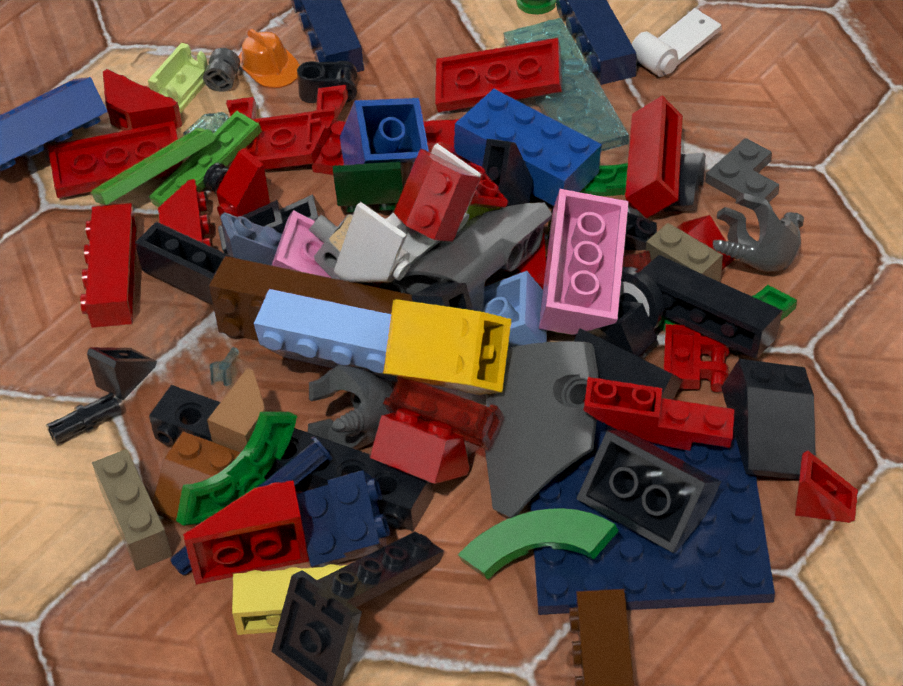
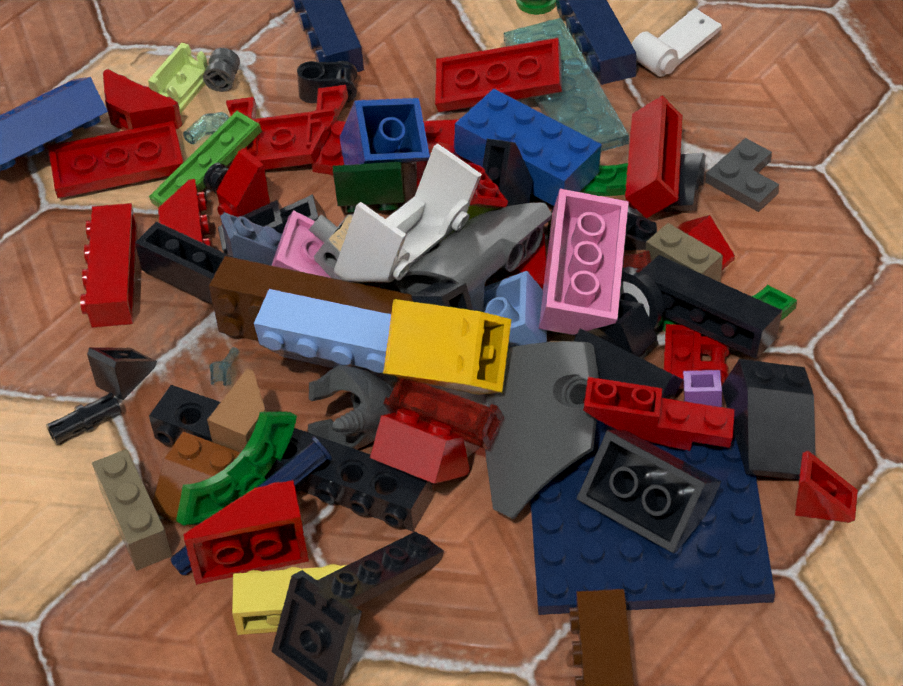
(152, 165): bright green tile -> none
(267, 60): orange piece -> none
(343, 519): dark blue plate -> none
(435, 197): red slope -> none
(540, 528): green tile -> none
(703, 387): none -> medium lavender plate
(778, 239): dark grey piece -> none

